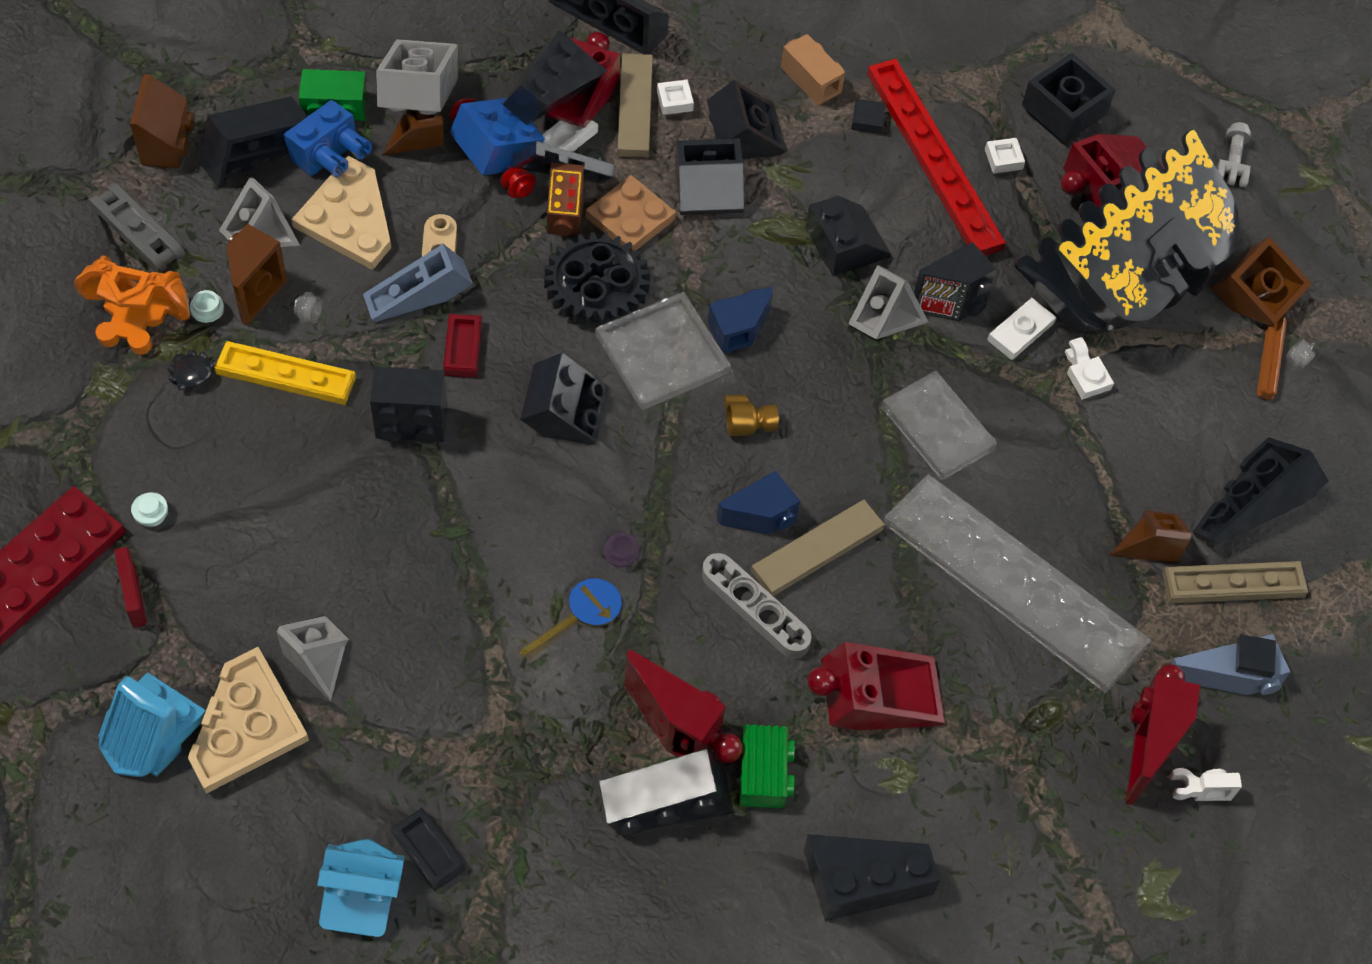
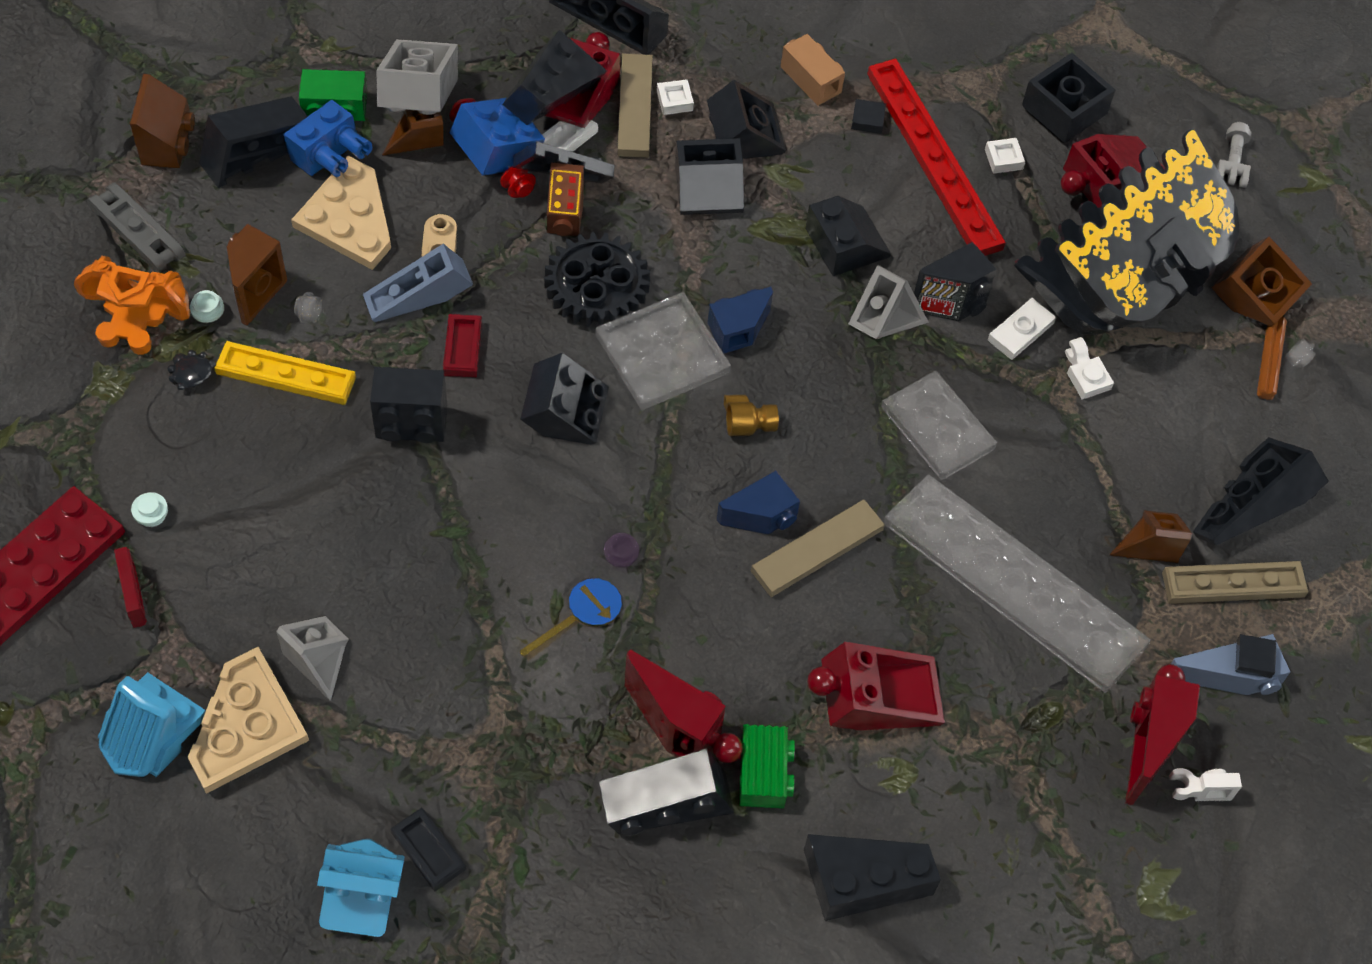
(261, 211): light grey slope -> none
(631, 213): medium nougat plate -> none
(760, 601): light grey beam -> none

